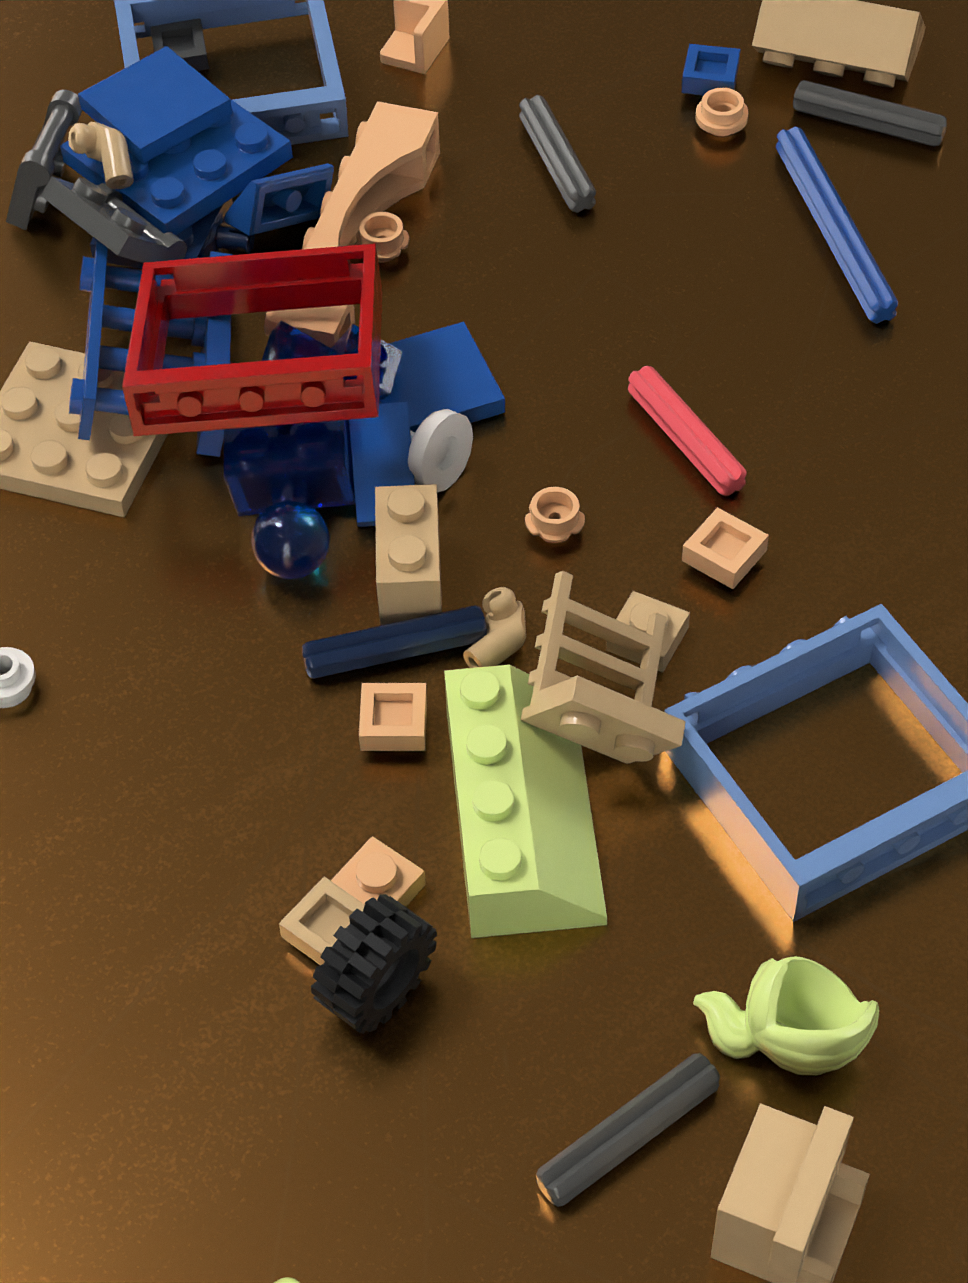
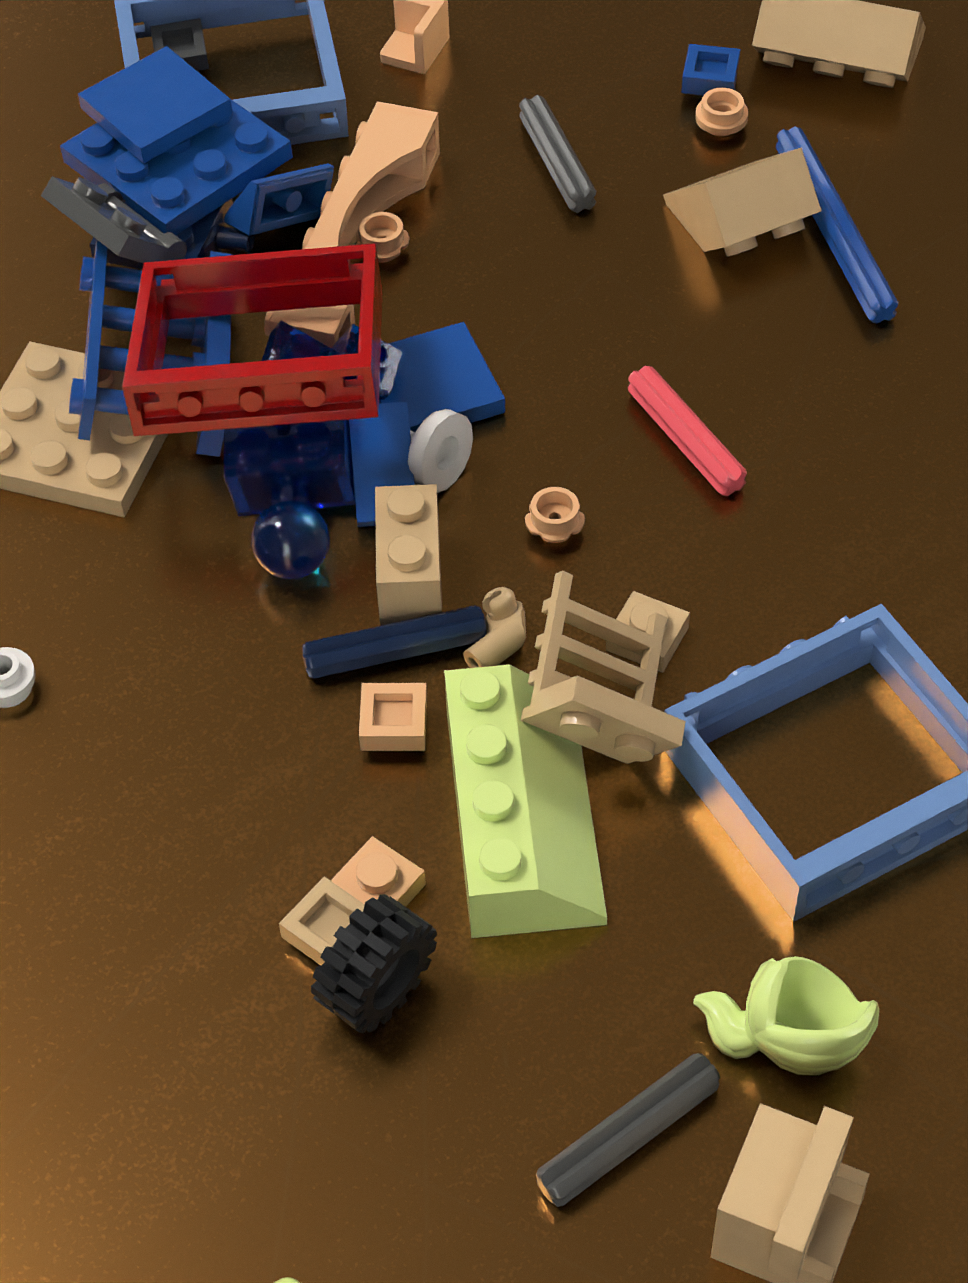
(43, 159): dark grey plate -> none
(106, 146): tan arm -> none
(725, 548): light nougat plate -> none
(747, 202): none -> tan slope
(870, 113): dark grey axle -> none

